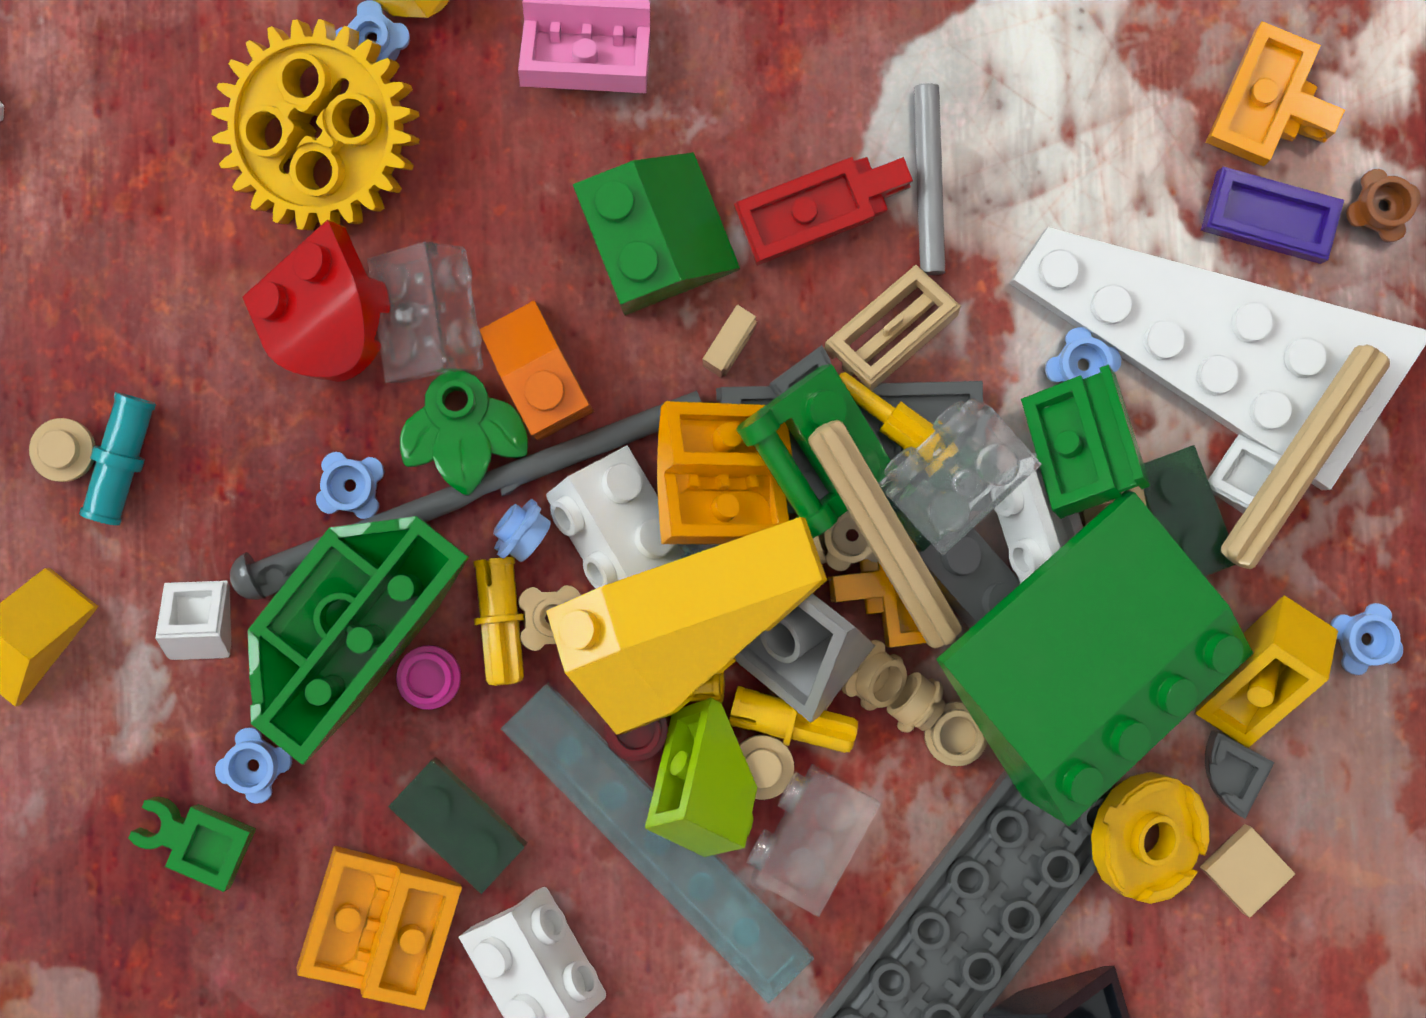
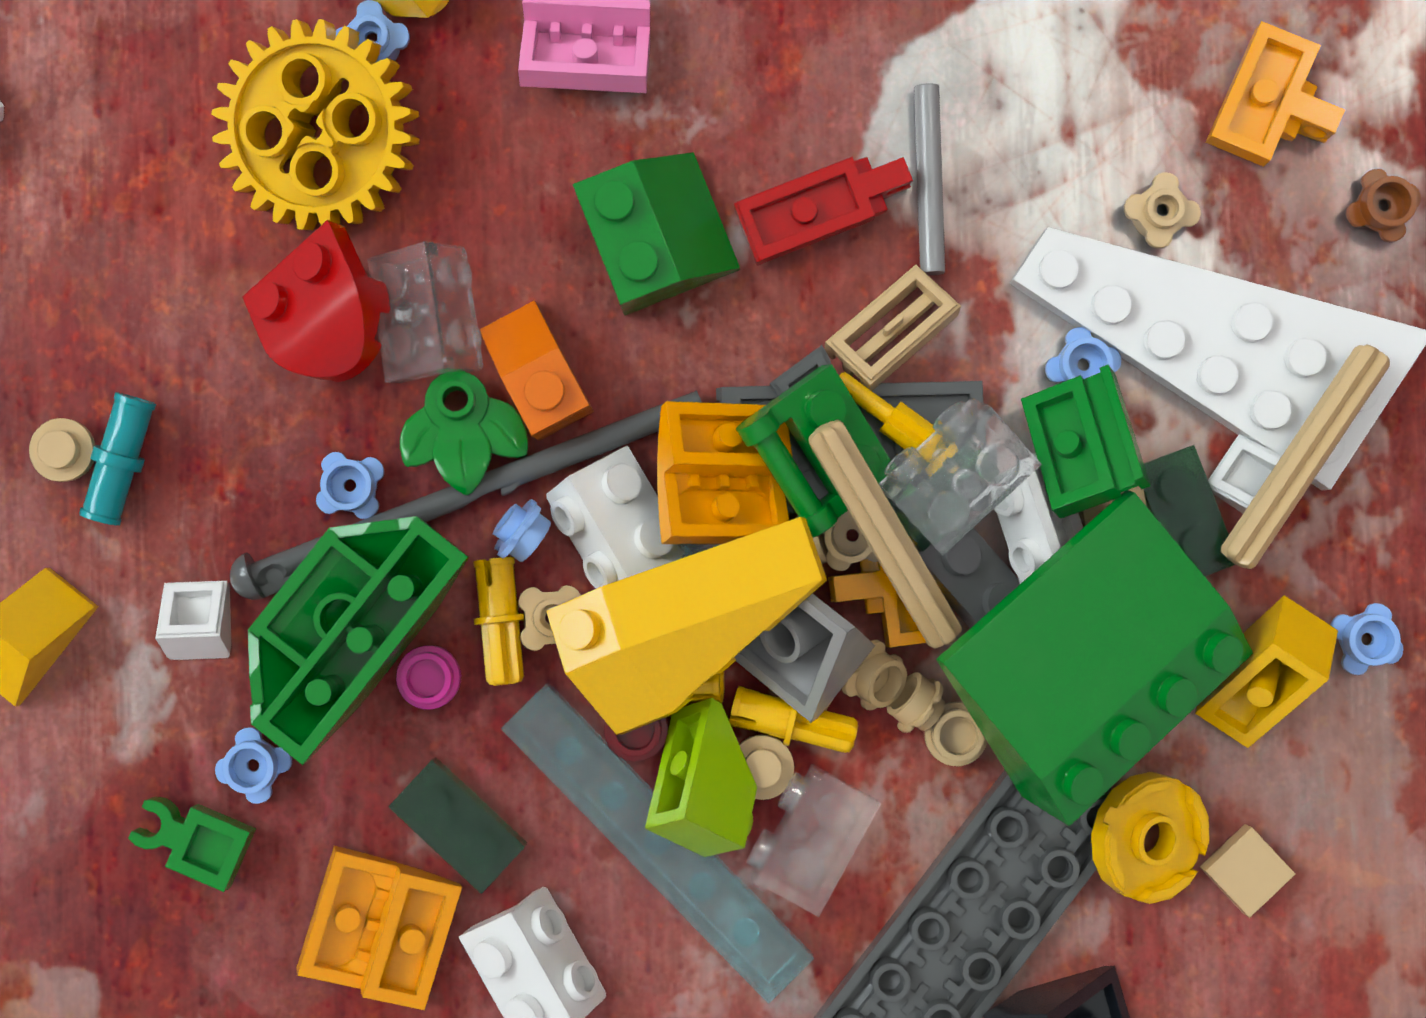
(730, 341): tan tile -> none
(1144, 215): none -> tan plate
(1235, 773): dark grey tile -> none
(1272, 215): dark purple tile -> none

